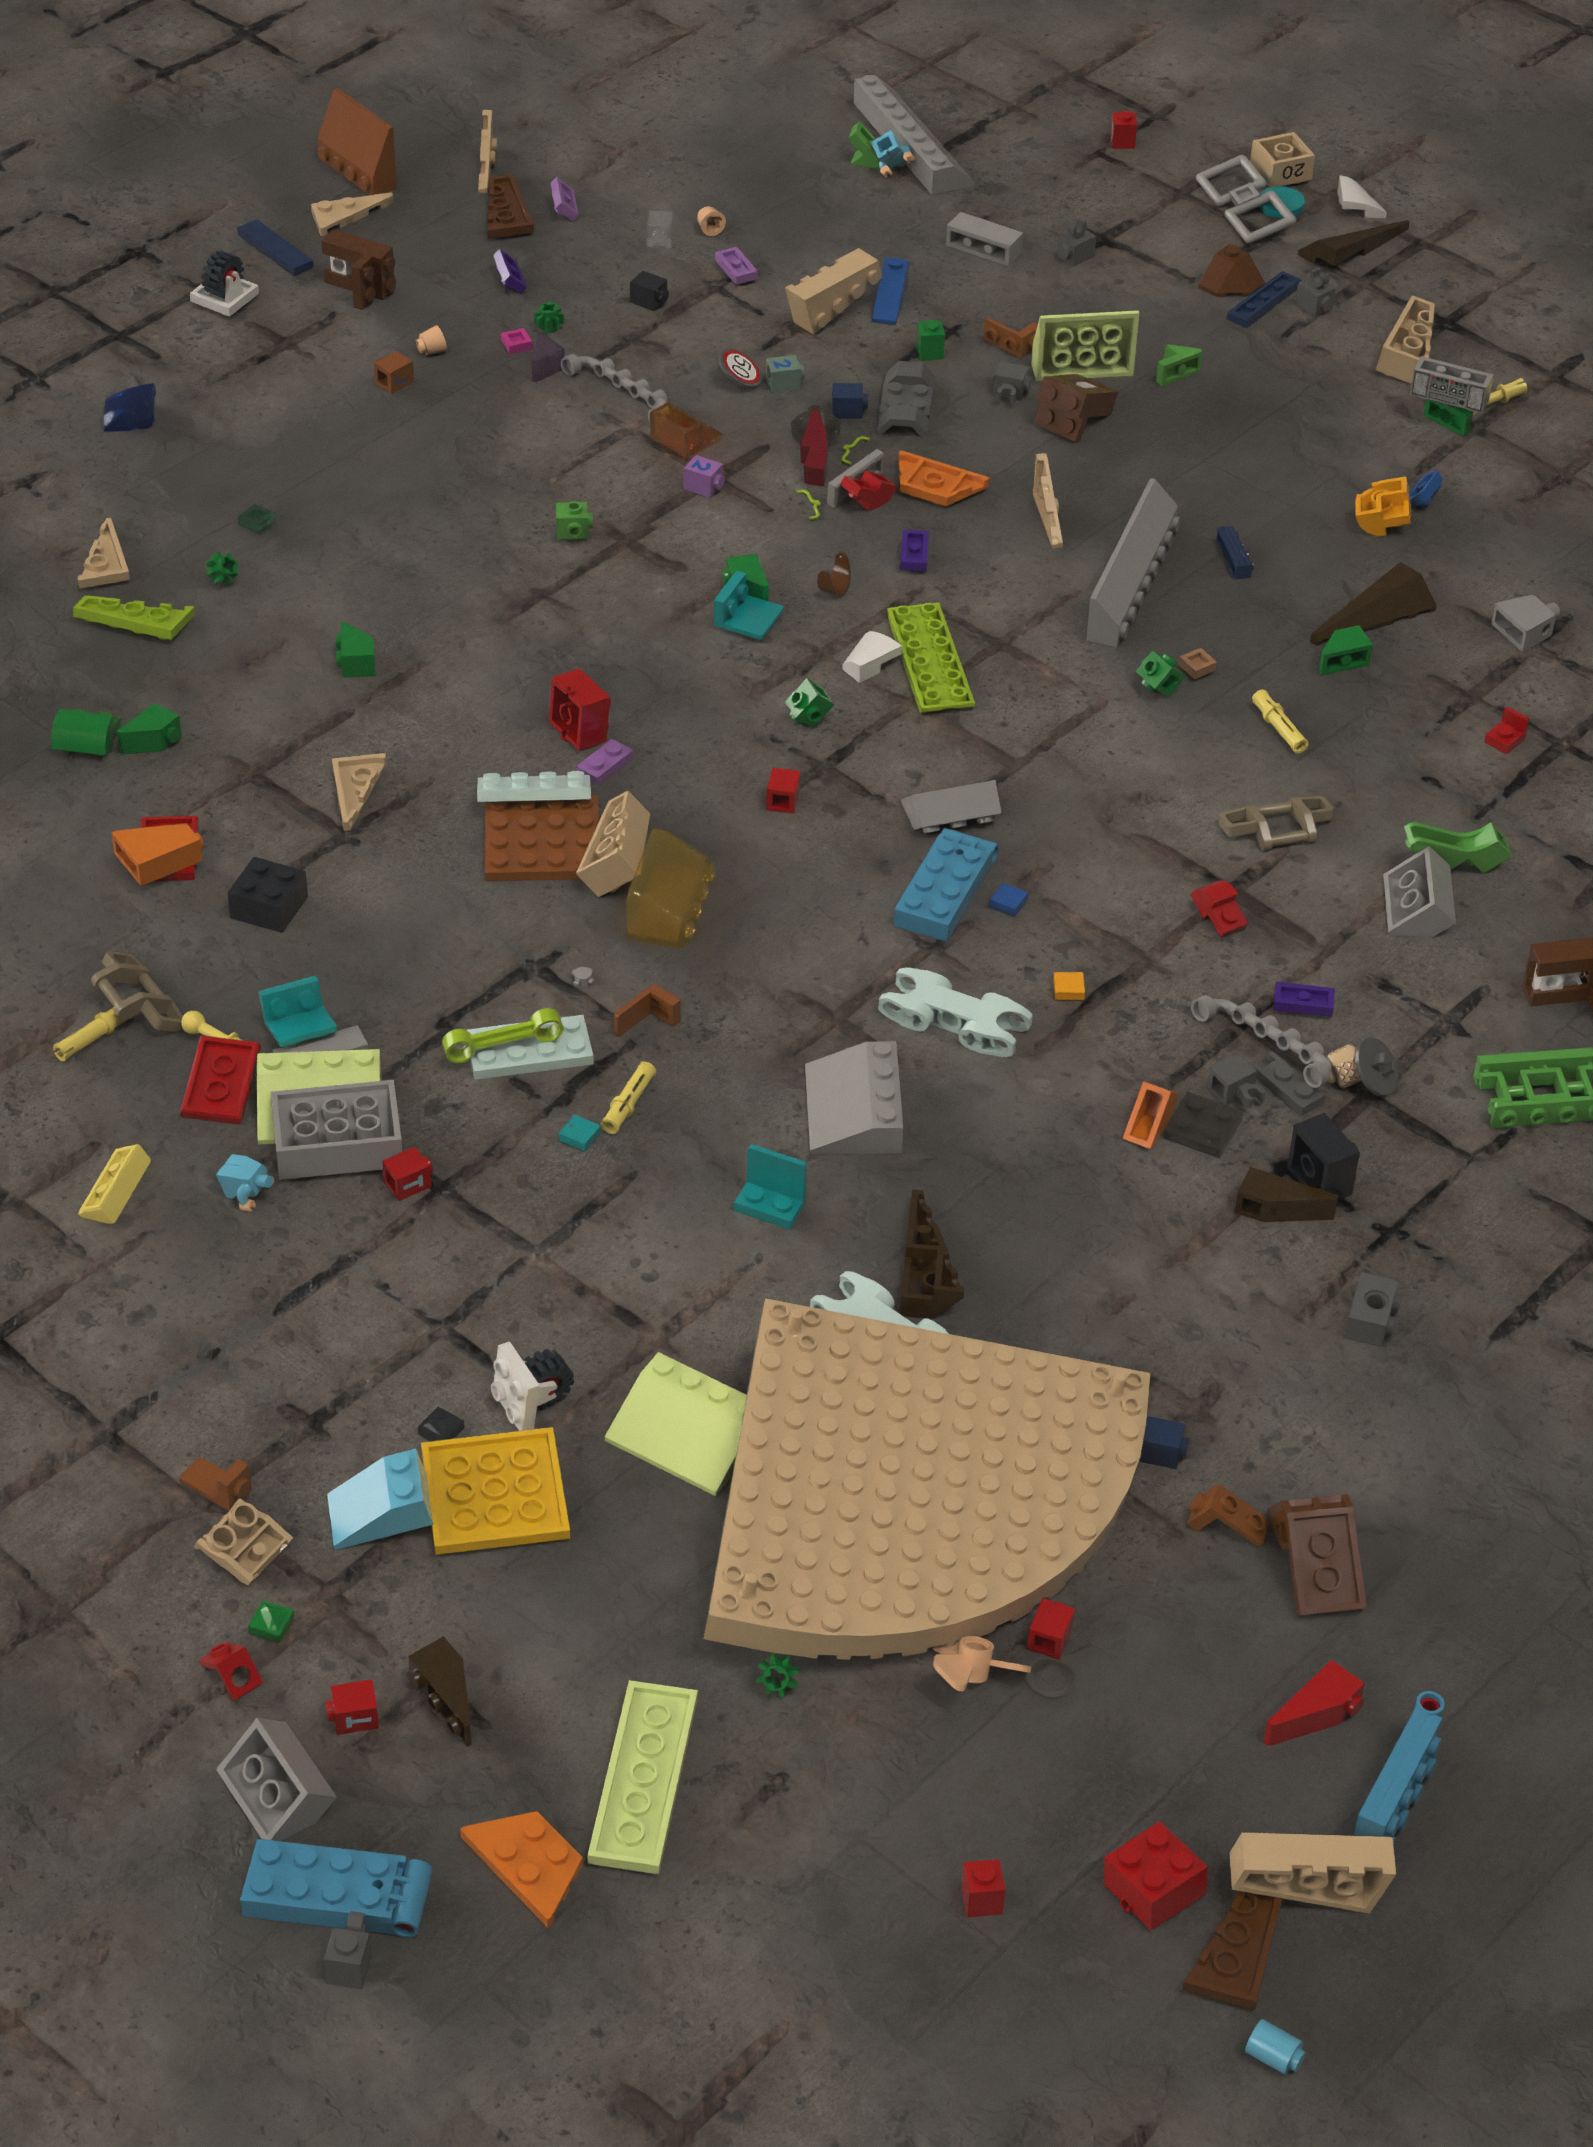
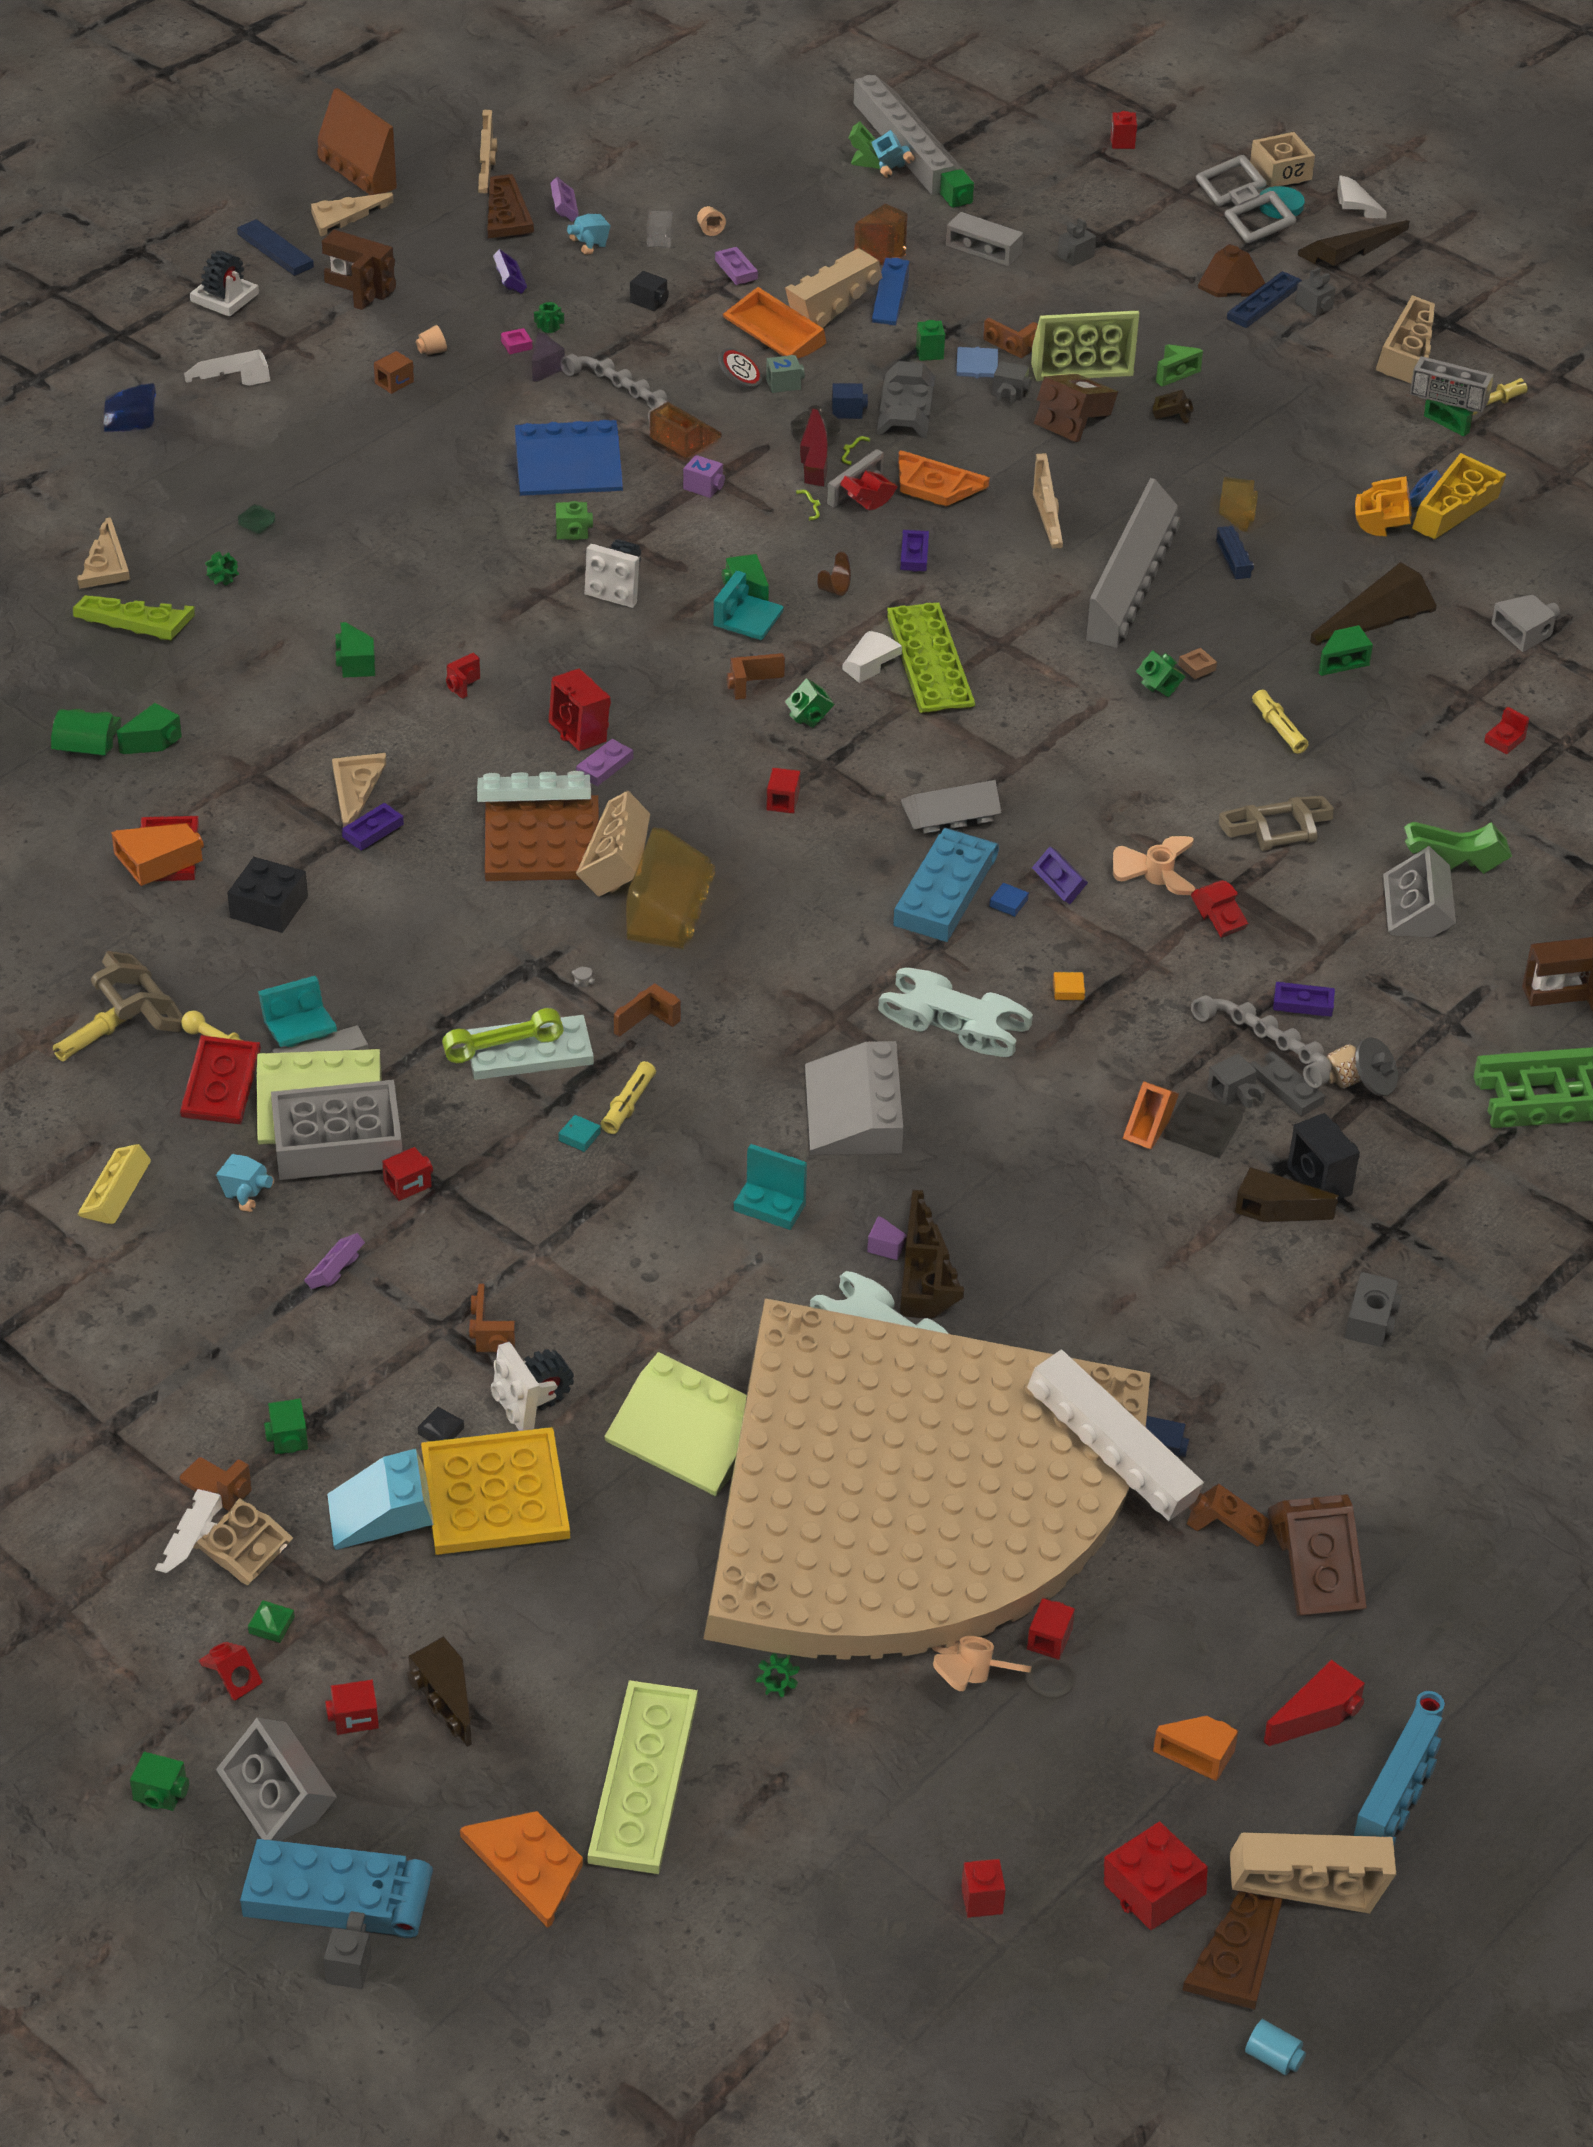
(159, 1781): none -> green brick
(192, 1527): none -> white piece
(247, 363): none -> white piece
(286, 1426): none -> green brick
(339, 1256): none -> medium lavender plate
(372, 826): none -> dark purple plate
(463, 672): none -> red bracket
(488, 1333): none -> dark orange bracket
(568, 457): none -> blue slope
(591, 230): none -> medium azure piece
(613, 572): none -> white plate
(753, 668): none -> dark orange bracket
(776, 324): none -> orange slope
(882, 233): none -> clear orange slope
(886, 1239): none -> medium lavender slope
(956, 188): none -> green brick
(976, 362): none -> medium blue piece
(1060, 875): none -> dark purple plate
(1115, 1435): none -> white brick
(1156, 865): none -> light nougat piece
(1171, 404): none -> dark brown bracket
(1197, 1744): none -> orange slope
(1238, 502): none -> clear yellow slope
(1458, 495): none -> yellow wedge

